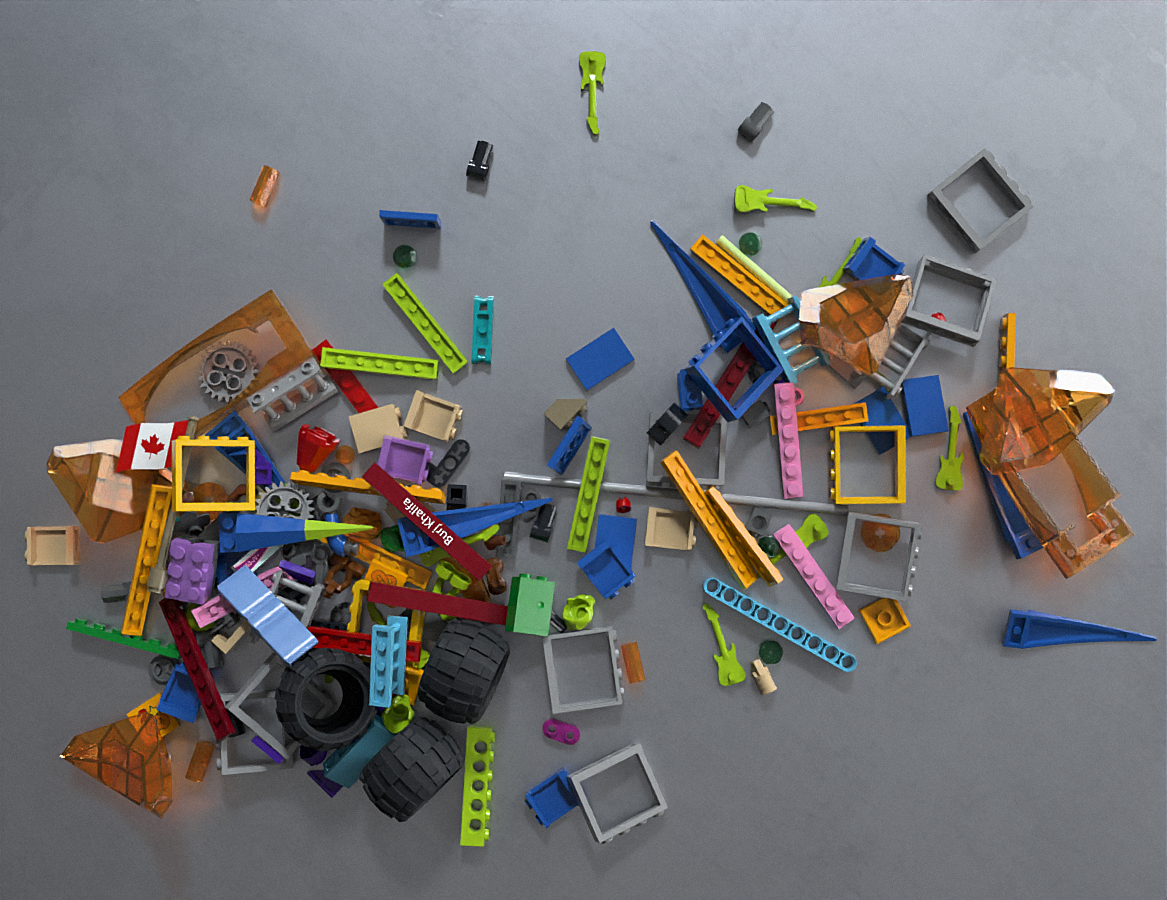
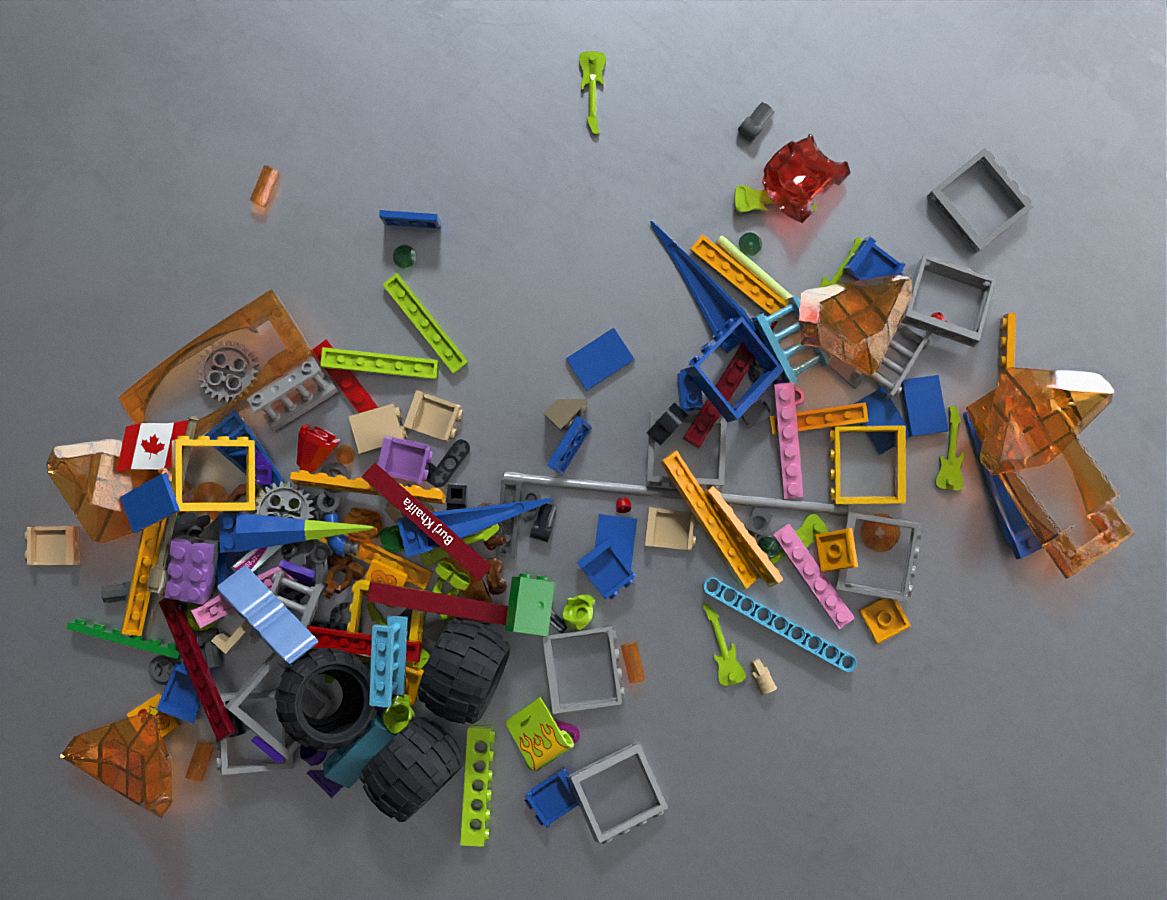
(149, 503): none -> blue tile
(229, 621): dark grey plate -> none
(478, 166): black piece -> none
(482, 329): teal plate -> none
(538, 736): none -> lime door
(588, 494): lime plate -> none
(773, 646): clear green plate -> none
(800, 176): none -> clear red piece
(836, 550): none -> light orange tile
(1039, 629): blue plate -> none

